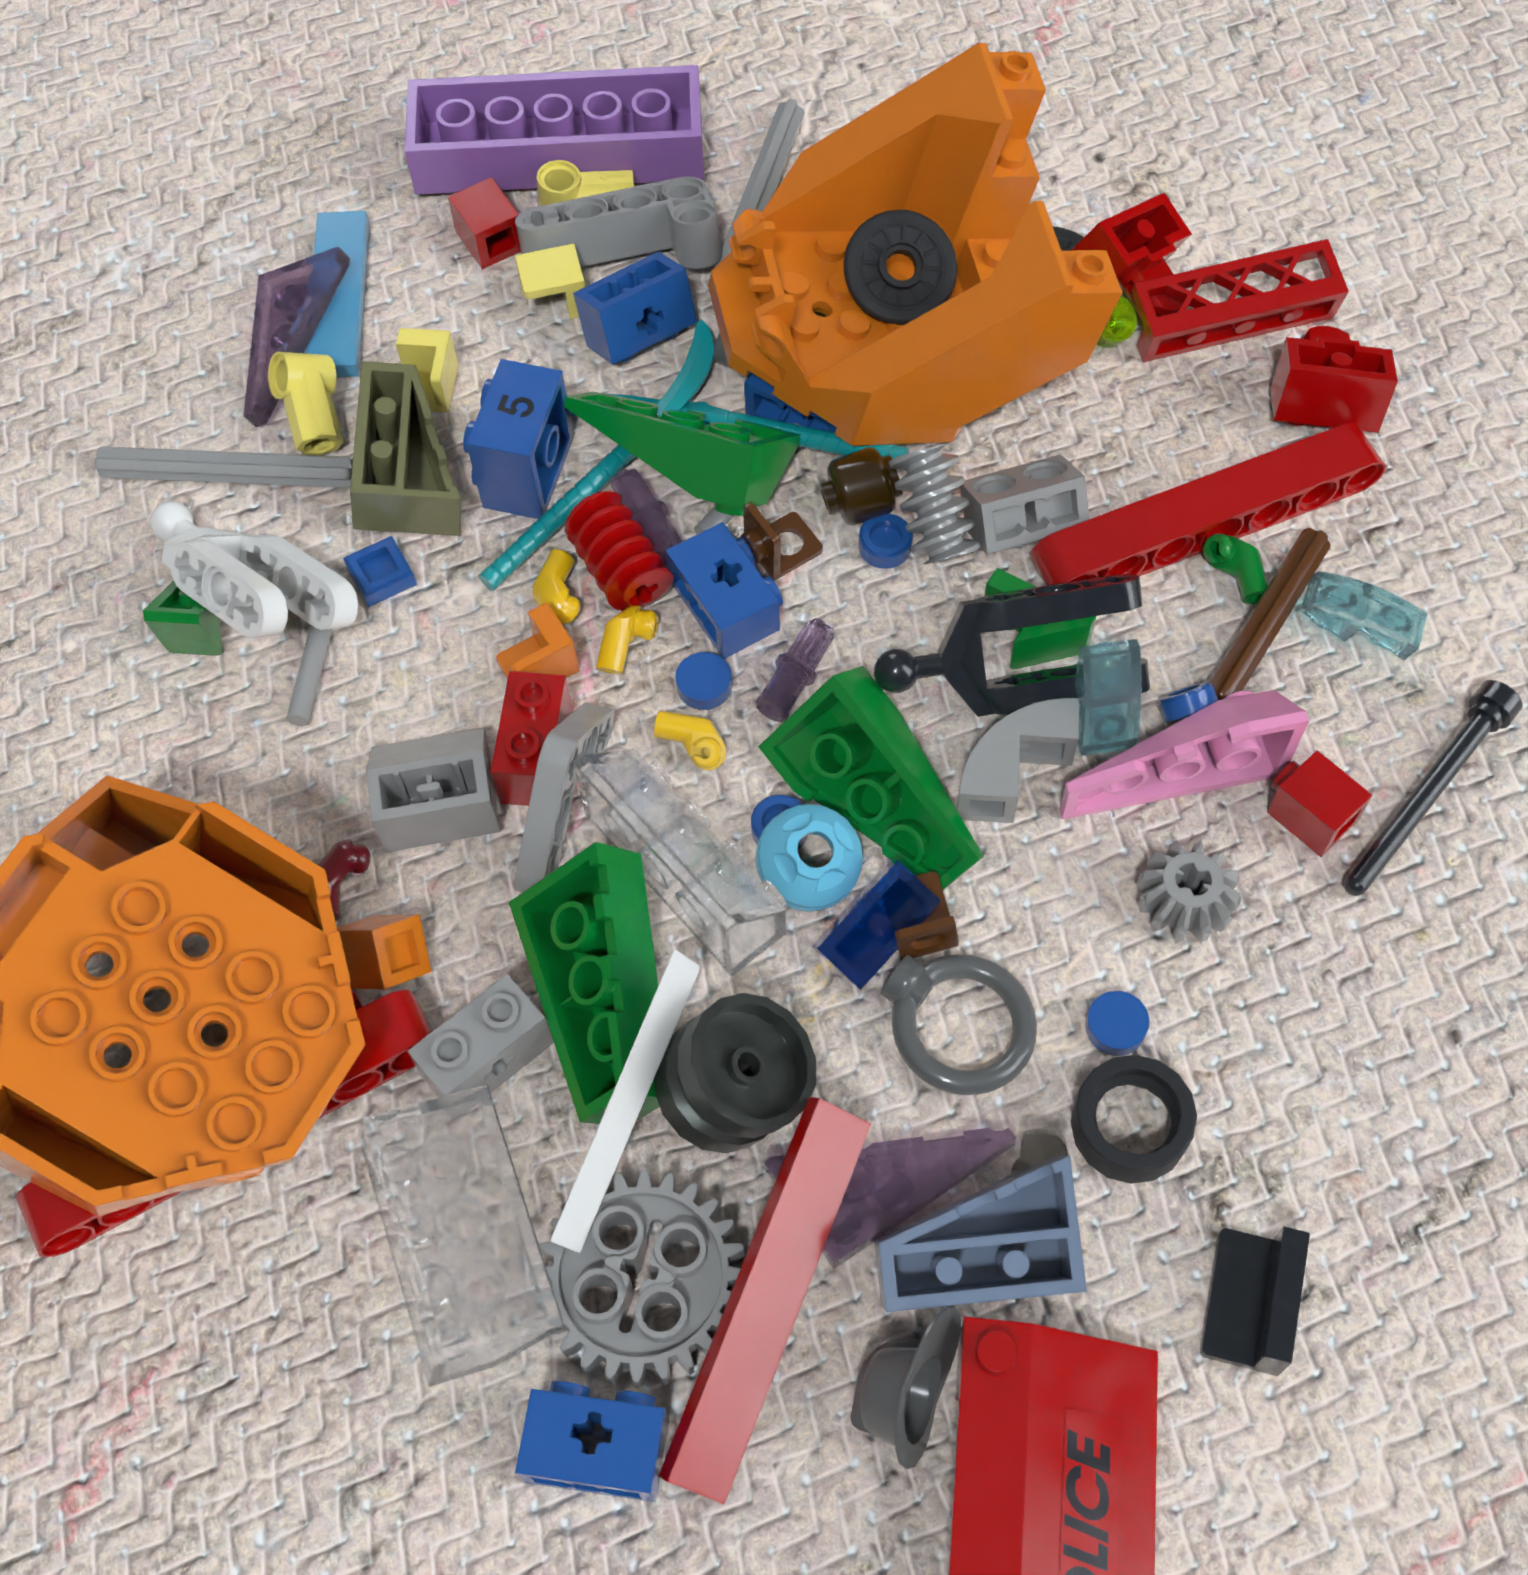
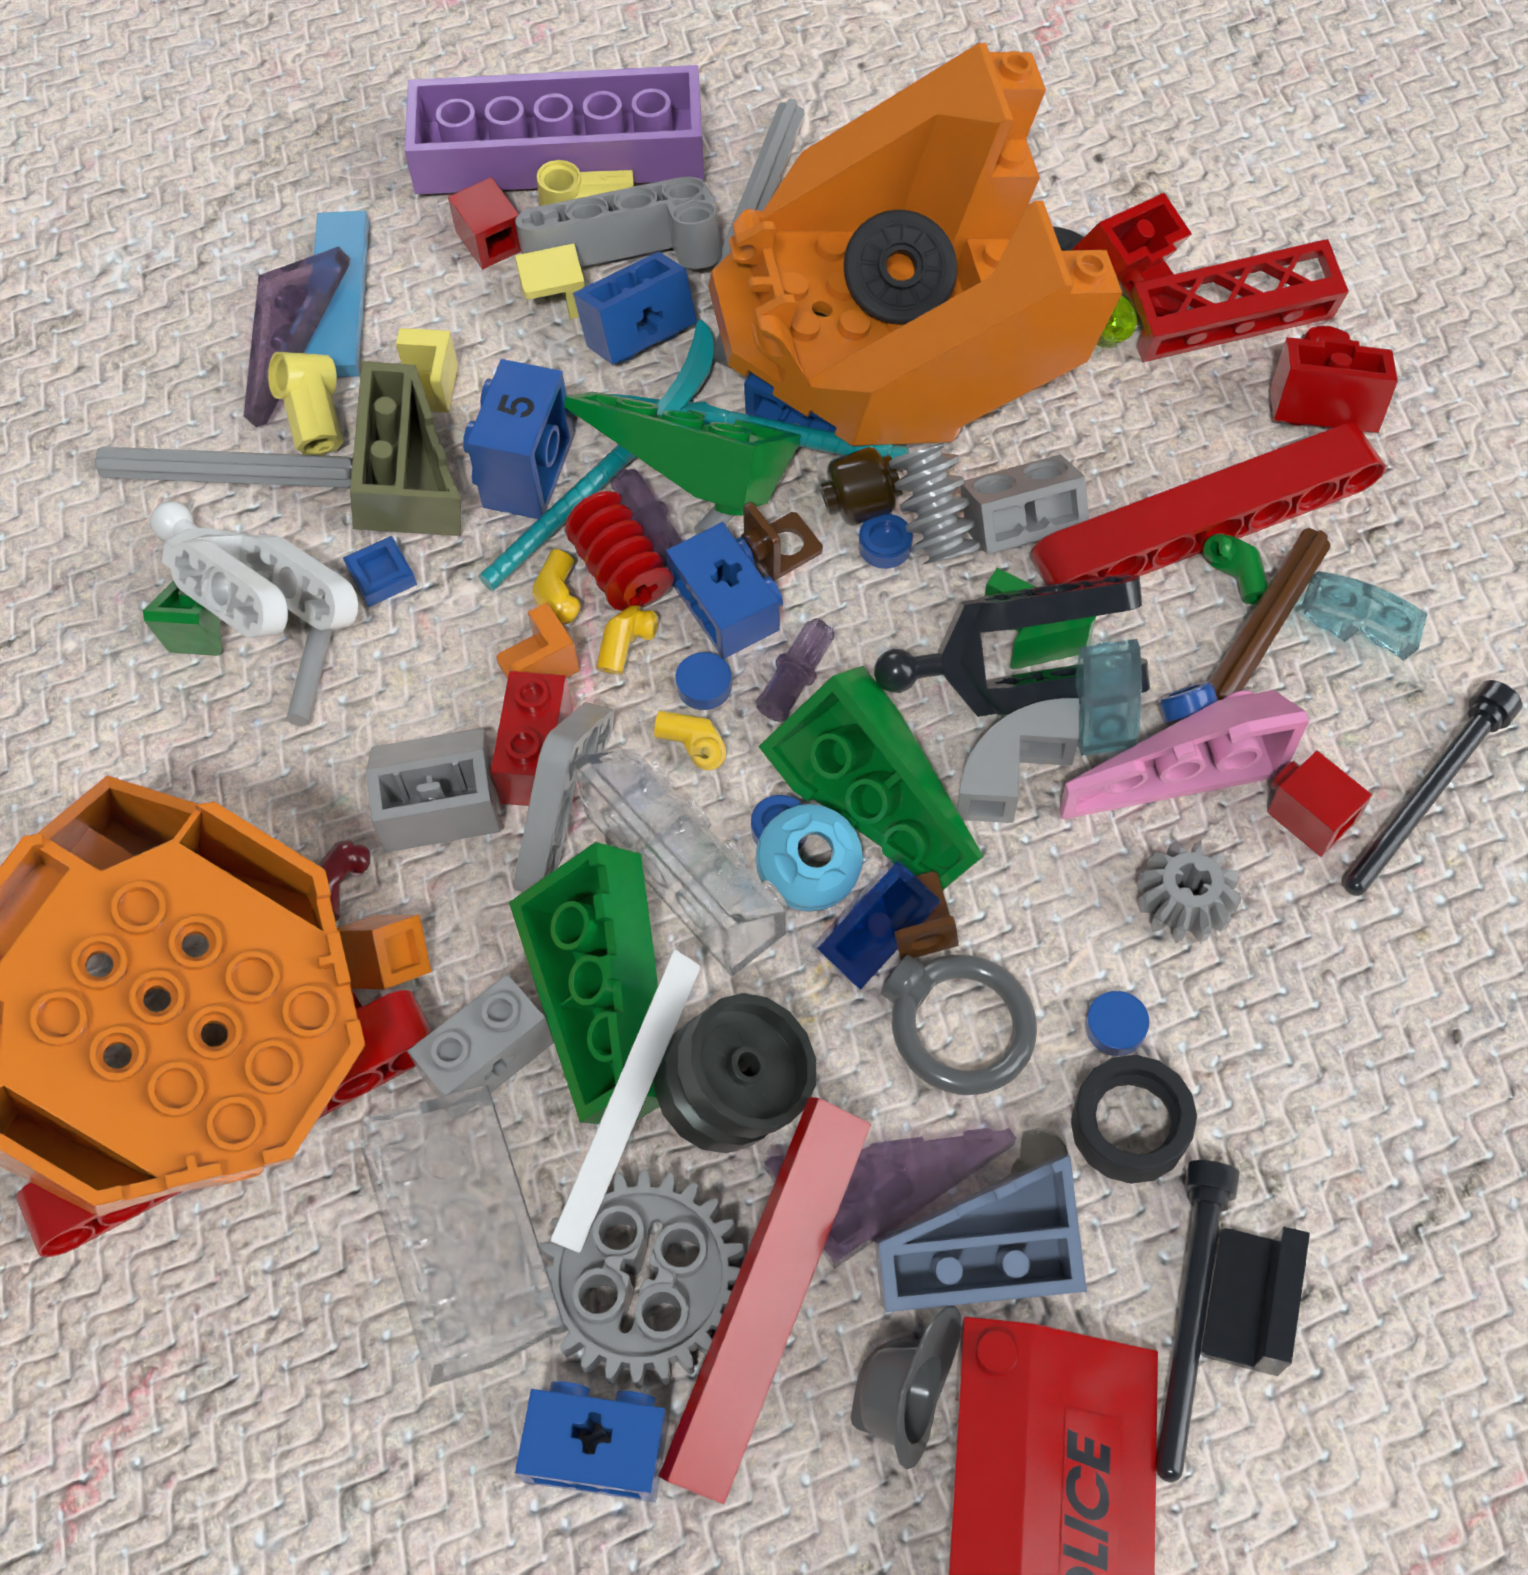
(1210, 1190): none -> black piece

